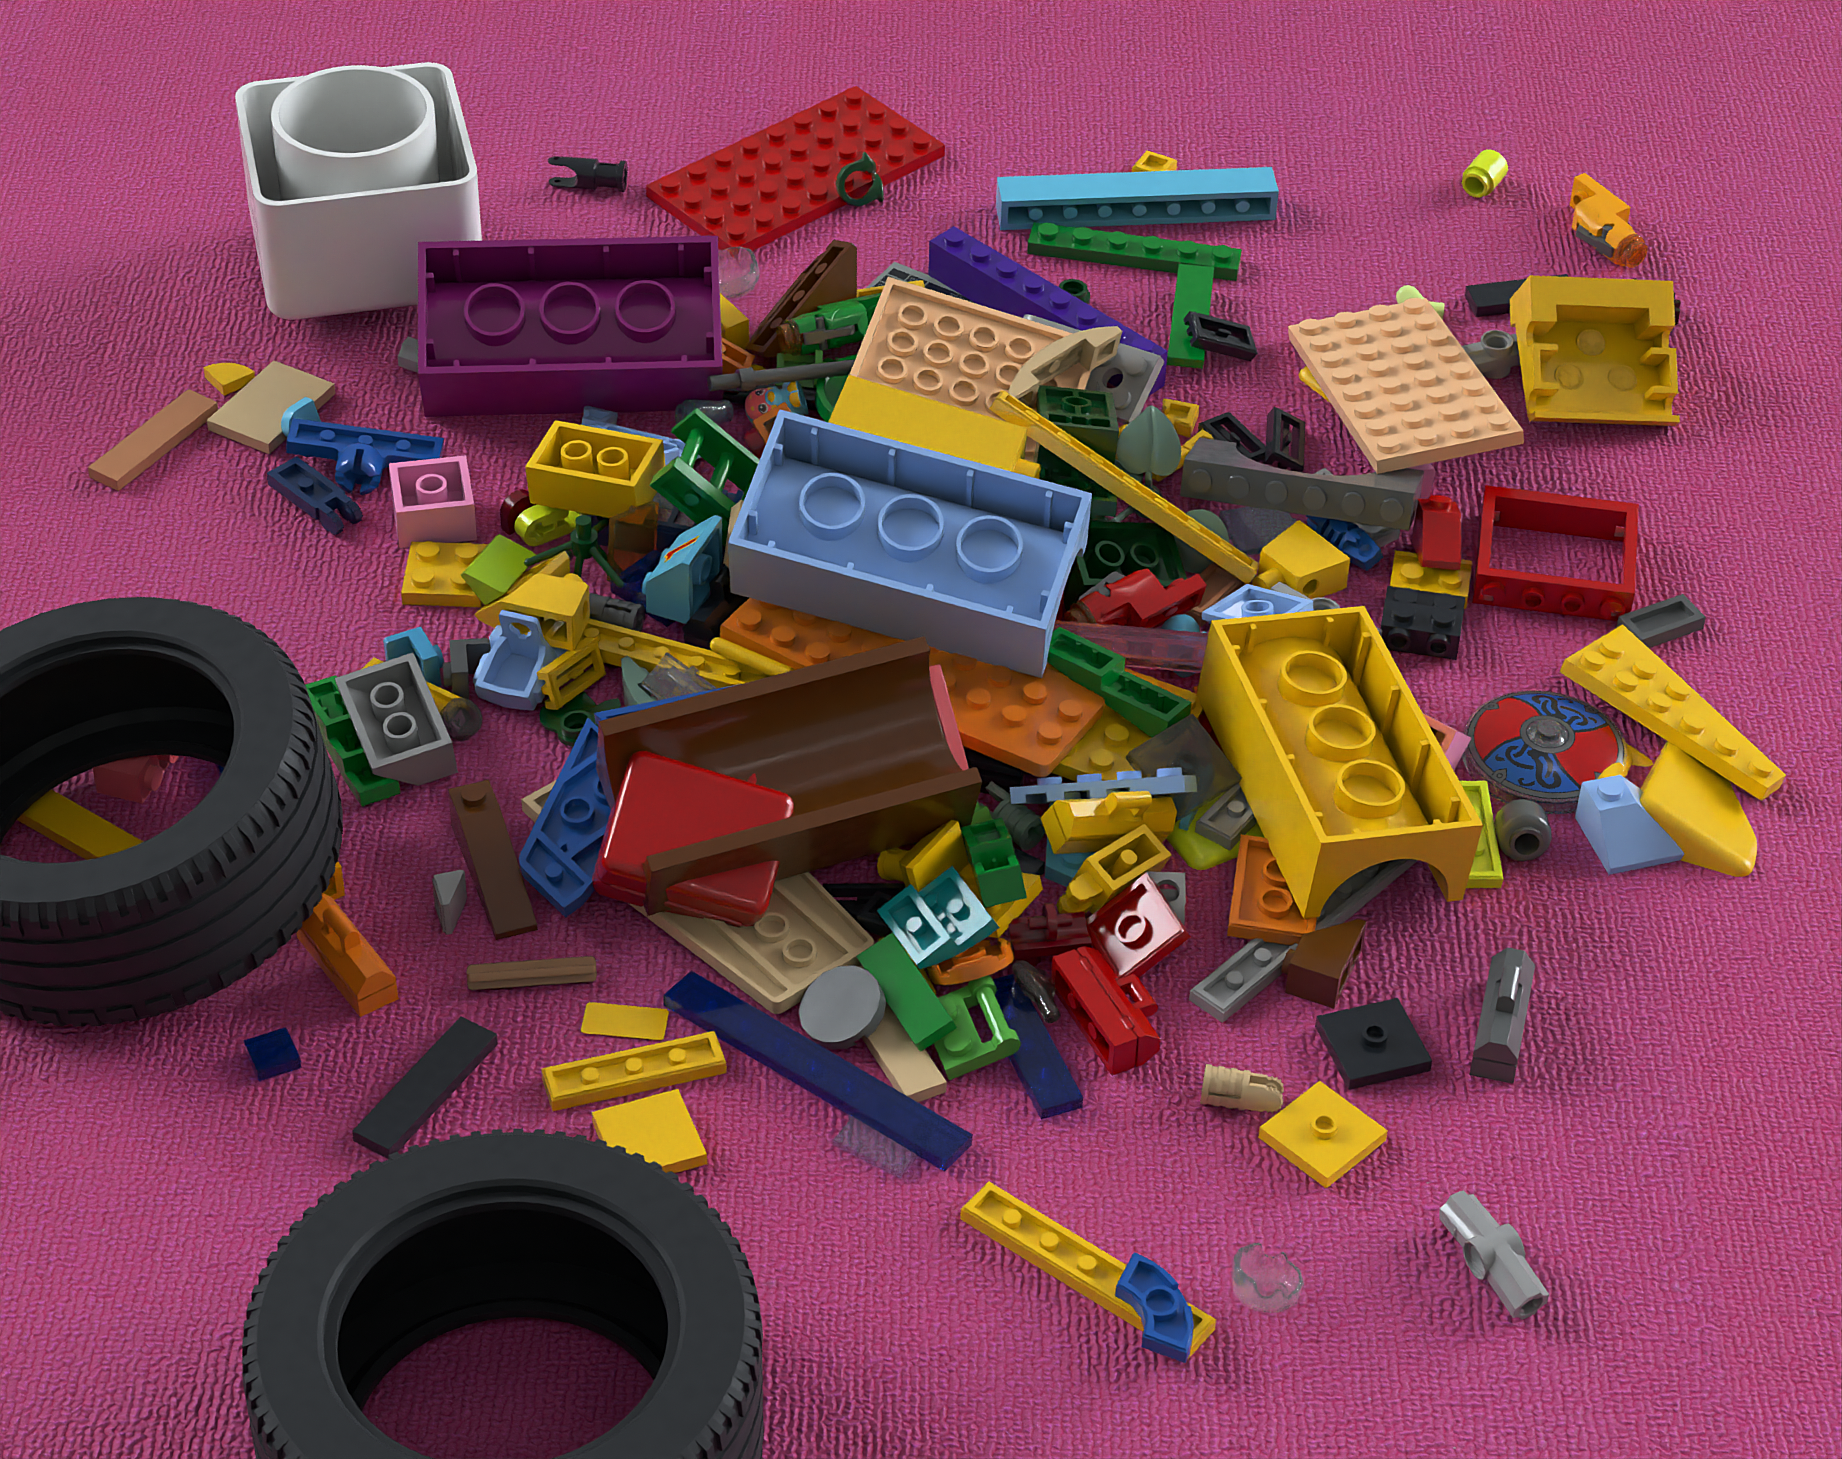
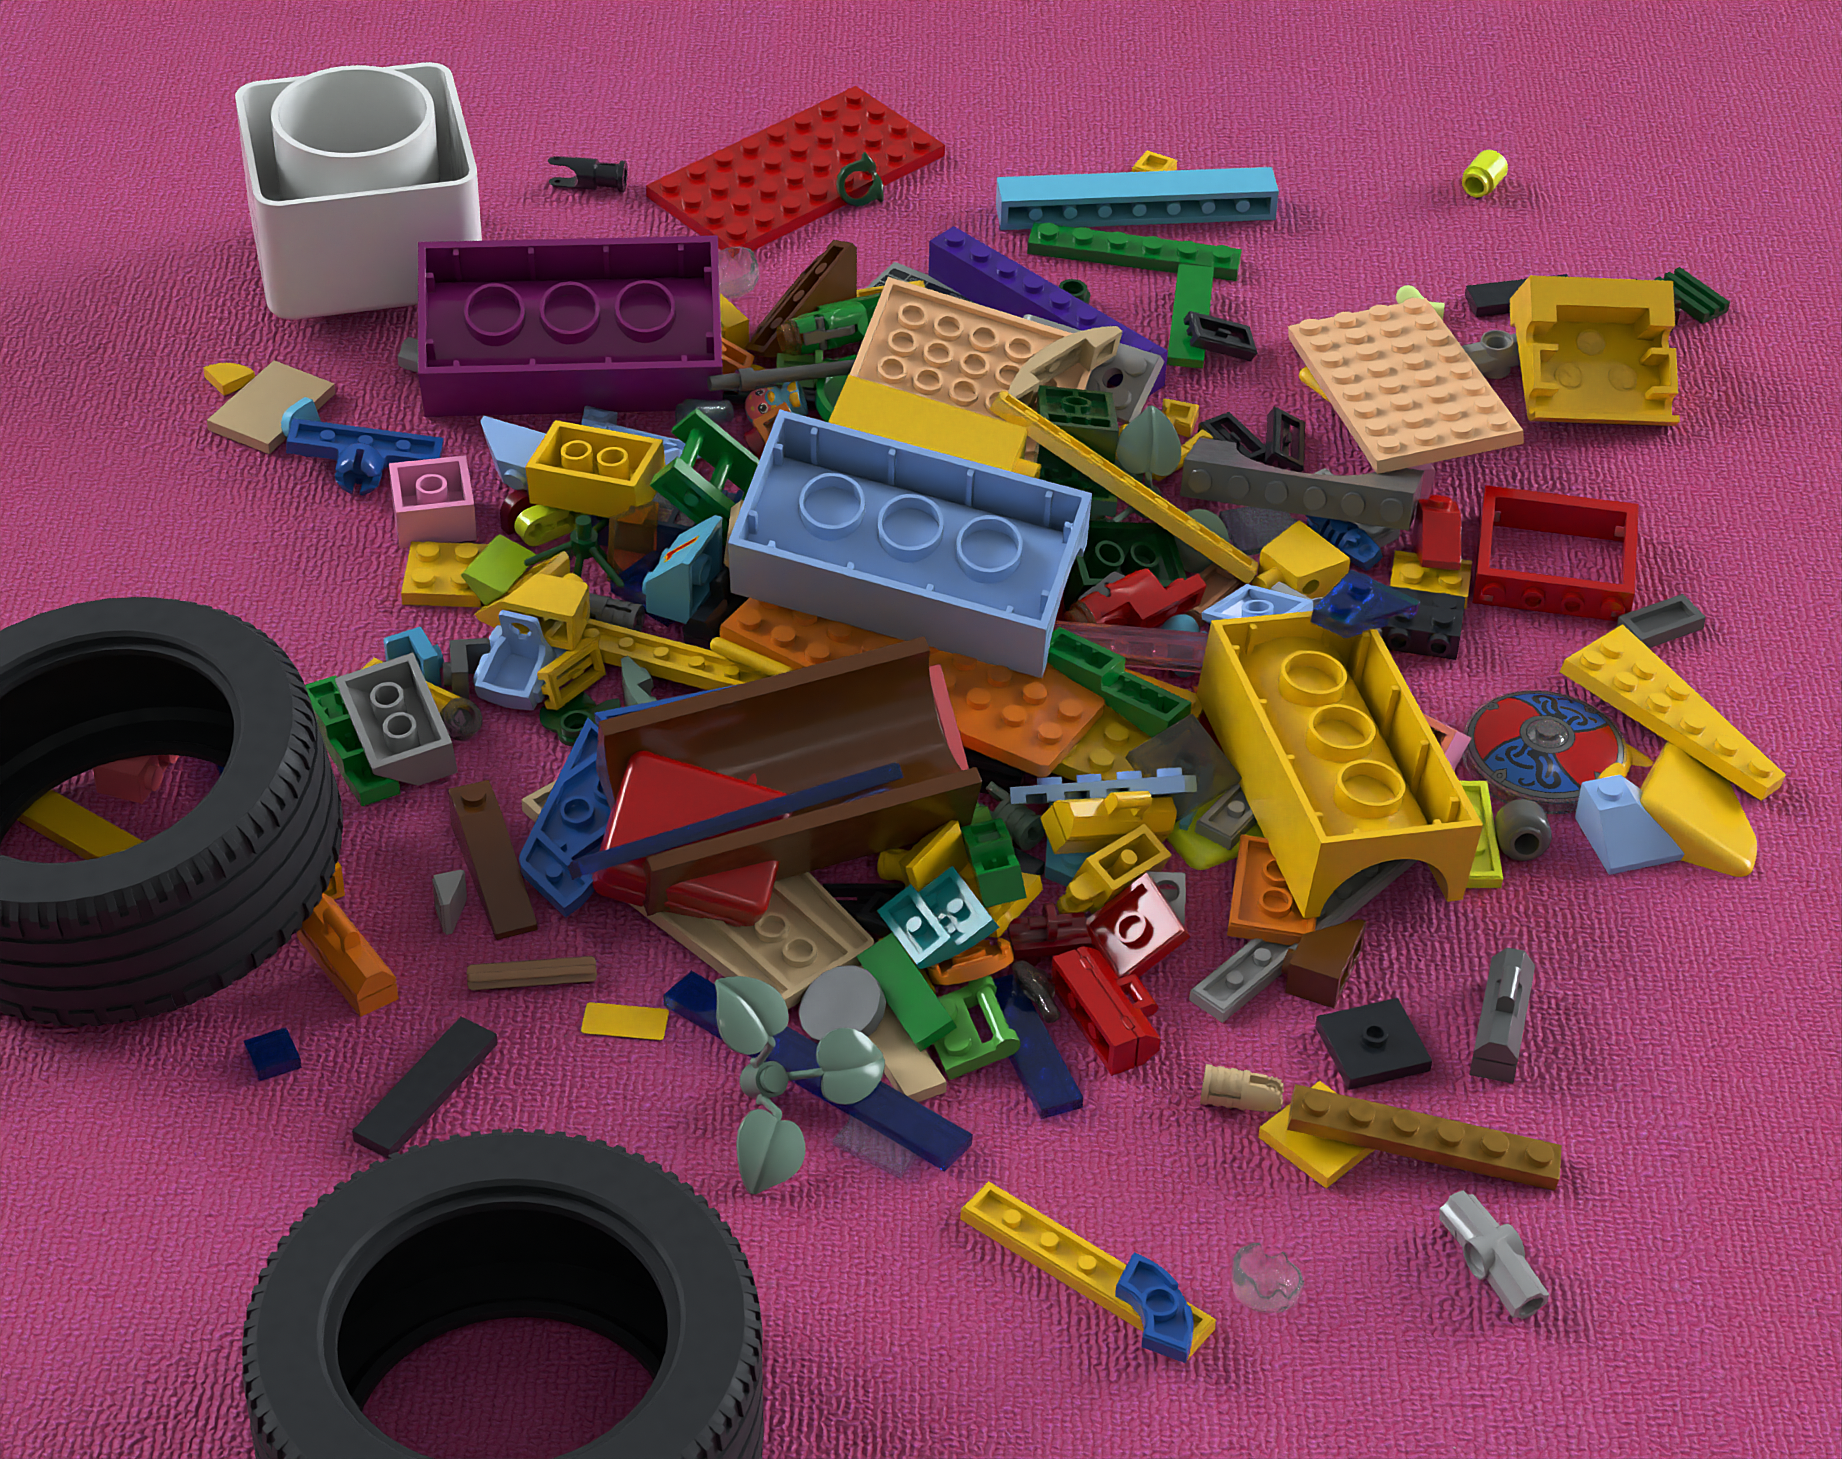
(152, 440): nougat tile -> none
(314, 494): dark blue hinge -> none
(511, 449): none -> light blue slope
(633, 1071): yellow tile -> none
(655, 1128): yellow tile -> none
(674, 679): clear hips -> none
(734, 820): none -> clear blue tile
(848, 1062): none -> sand green plant
(1361, 605): none -> clear blue wing
(1425, 1137): none -> pearl gold plate
(1603, 223): light orange plate -> none
(1696, 297): none -> dark green tile

